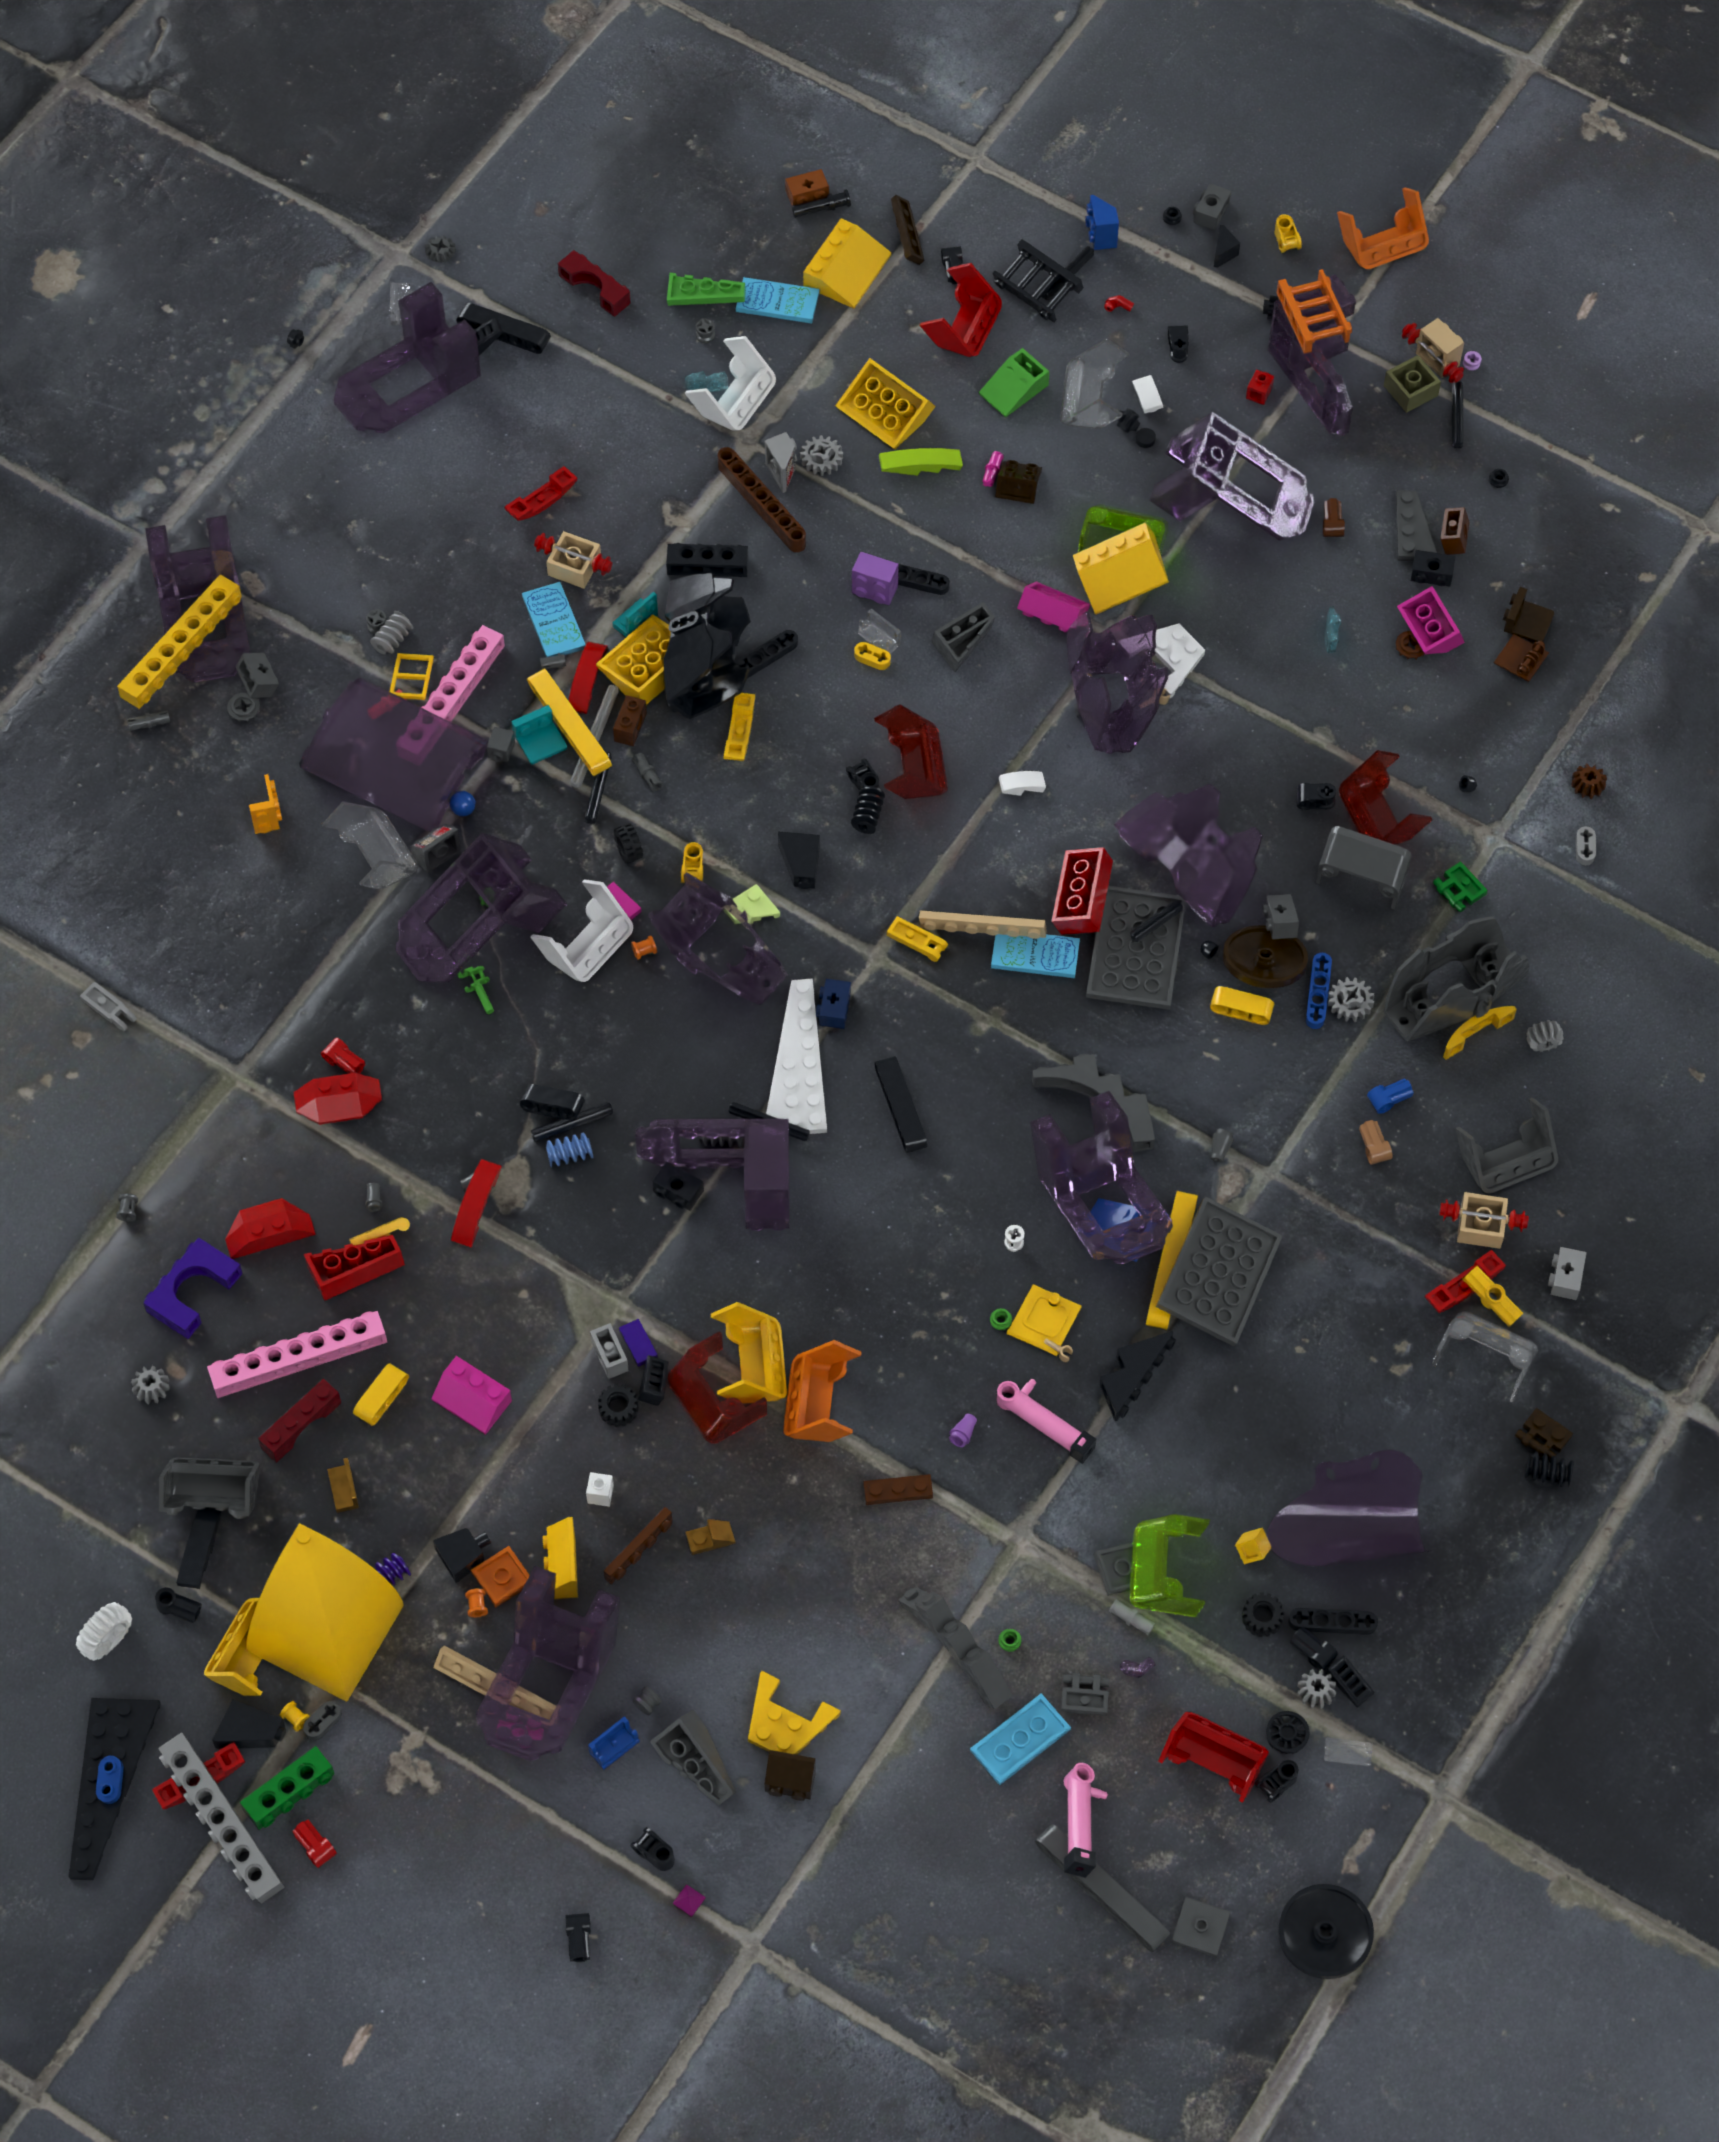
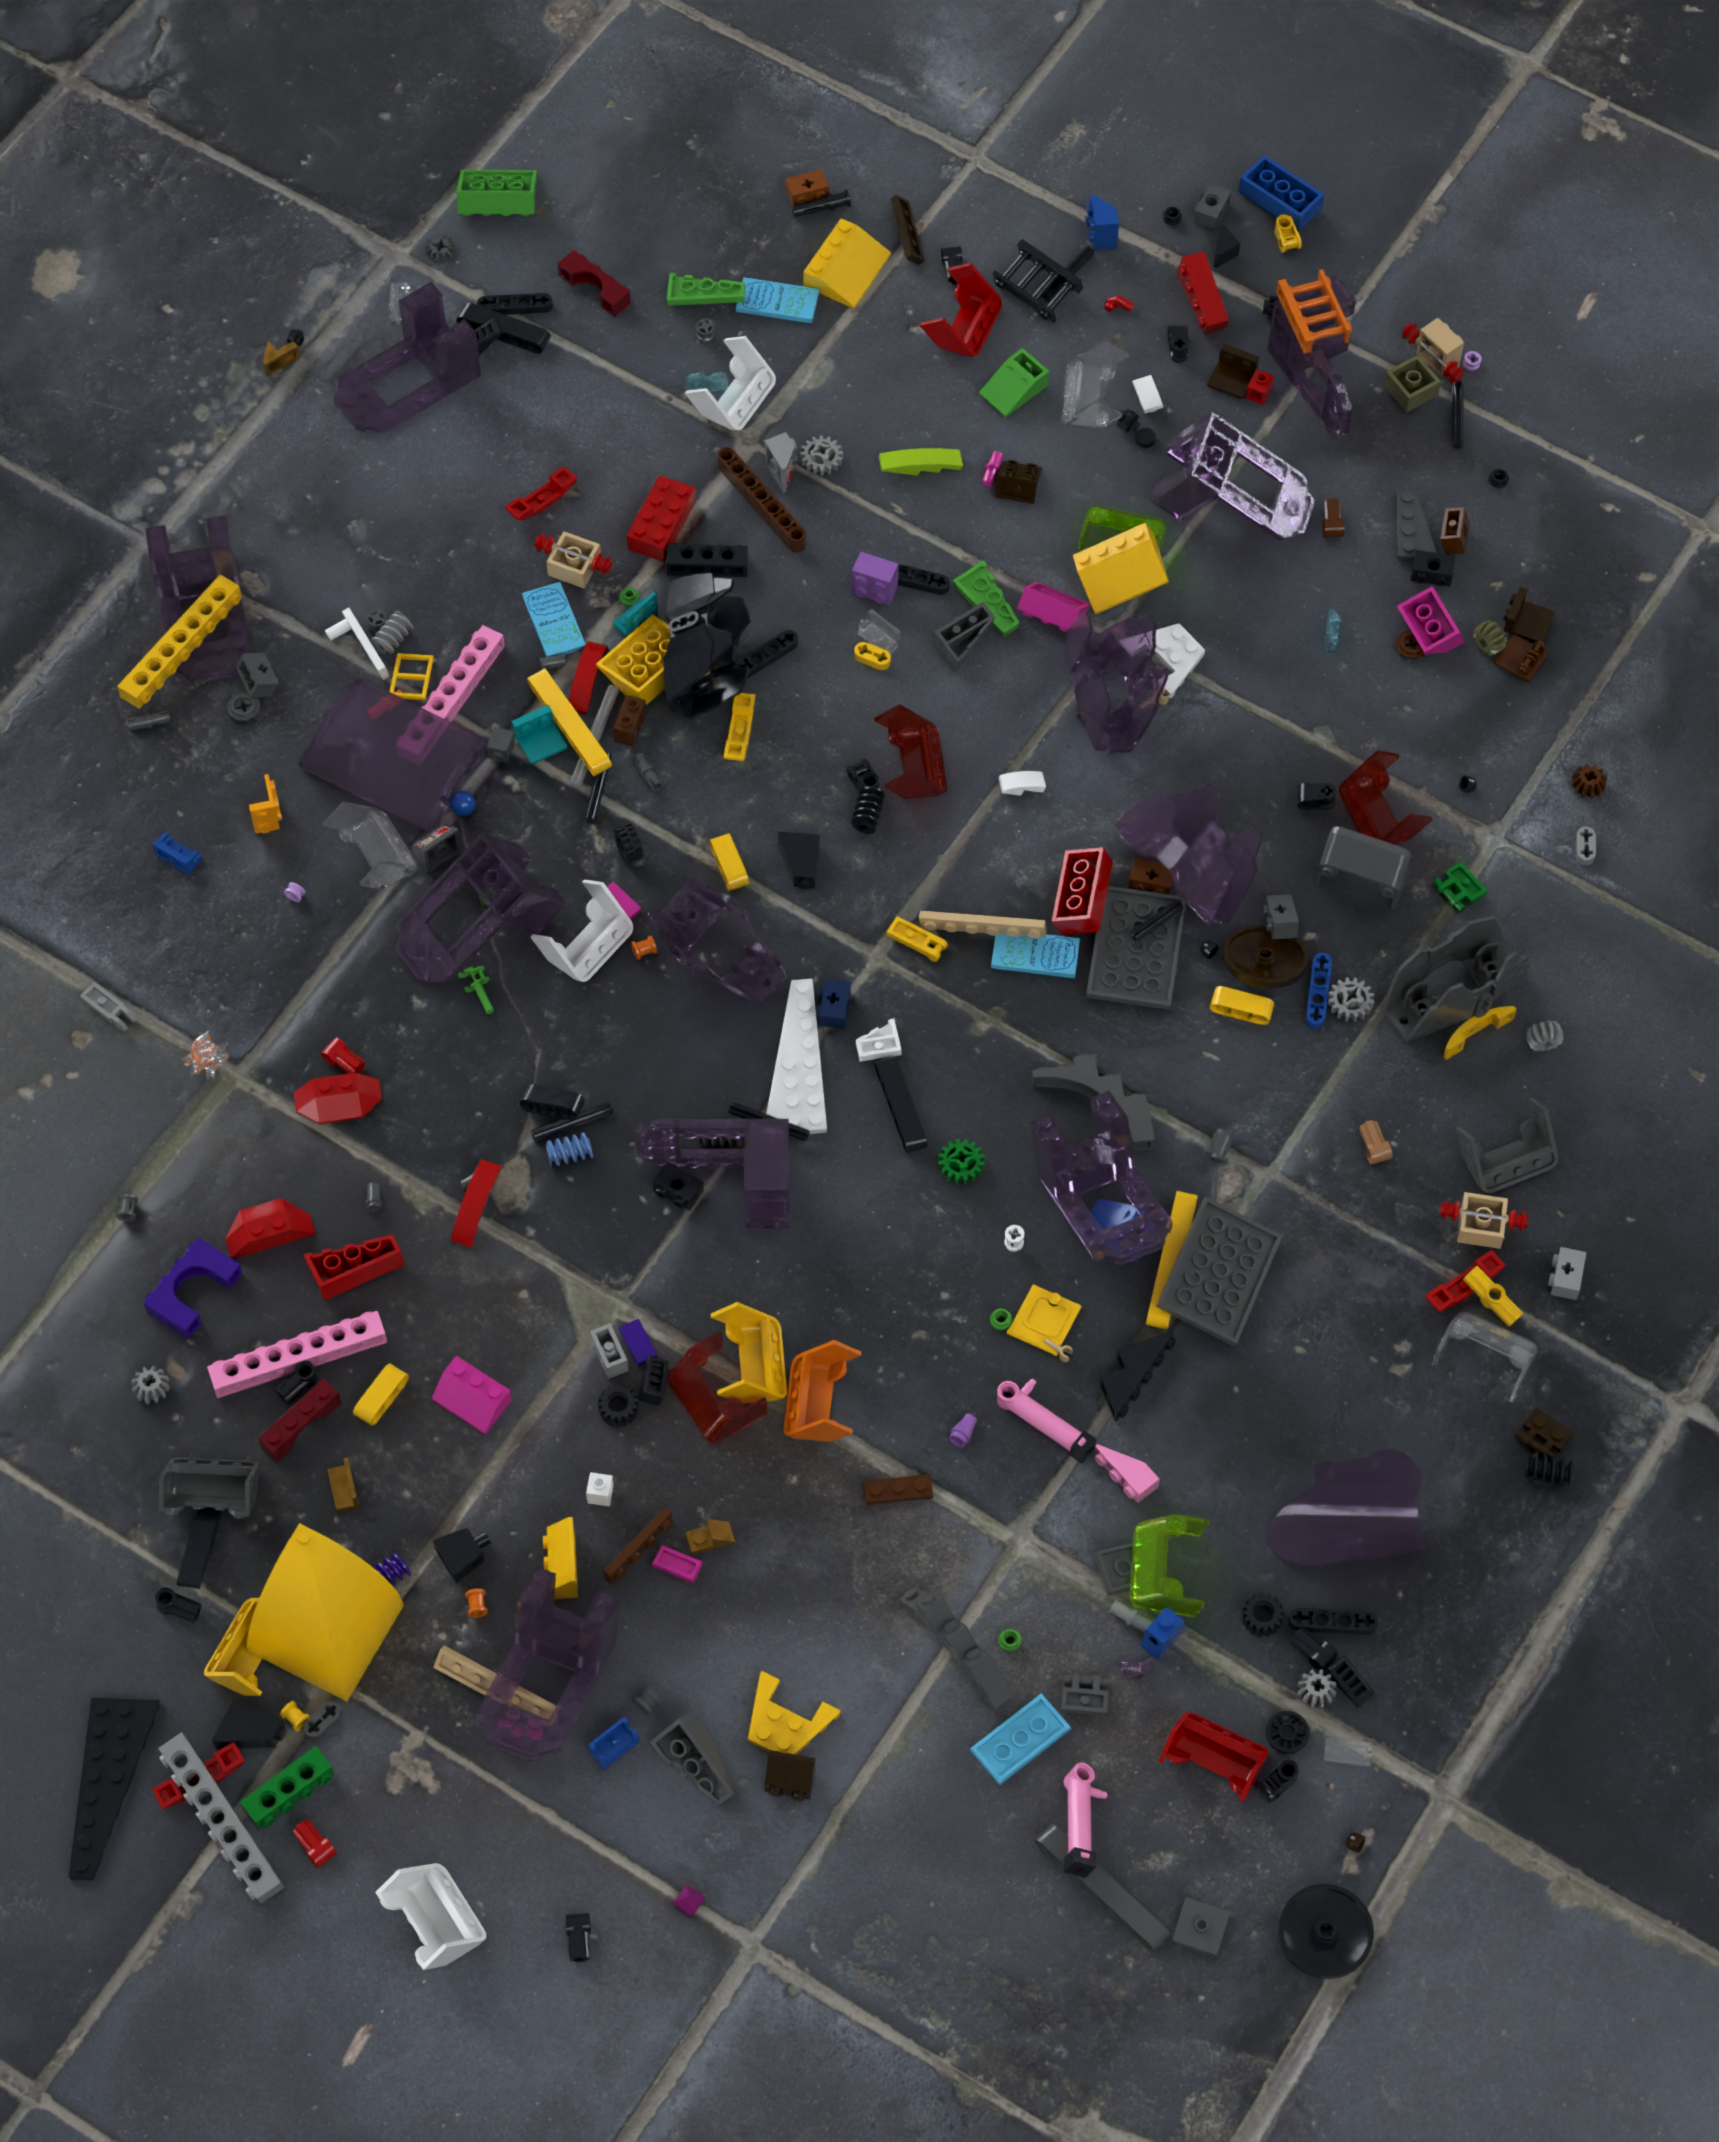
(104, 1631): white gear -> none
(109, 1779): blue plate -> none
(176, 853): none -> blue hinge
(206, 1055): none -> clear hair
(277, 359): none -> pearl gold slope
(294, 892): none -> lavender bush
(295, 1383): none -> black piece
(351, 623): none -> white piece
(381, 1231): yellow plate -> none
(435, 1912): none -> white windscreen
(497, 192): none -> bright green slope
(501, 1576): orange tile -> none
(515, 300): none -> black beam
(629, 601): none -> bright green plate
(651, 1846): black piece -> none
(661, 518): none -> red brick
(677, 1564): none -> dark pink tile
(690, 864): yellow piece -> none
(729, 862): none -> yellow beam
(755, 904): yellowish green wing -> none
(879, 1043): none -> white wing
(884, 404): yellow slope -> none
(961, 1152): none -> green gear
(979, 586): none -> bright green wing
(1132, 1474): none -> bright pink slope
(1150, 877): none -> reddish brown brick
(1165, 1631): none -> blue torso
(1202, 292): none -> red wedge
(1233, 371): none -> dark brown bracket
(1253, 1545): yellow panel -> none
(1281, 192): none -> blue brick
(1355, 1842): none -> dark brown hinge
(1385, 1097): blue piece -> none
(1386, 246): orange windscreen -> none
(1490, 637): none -> olive gear

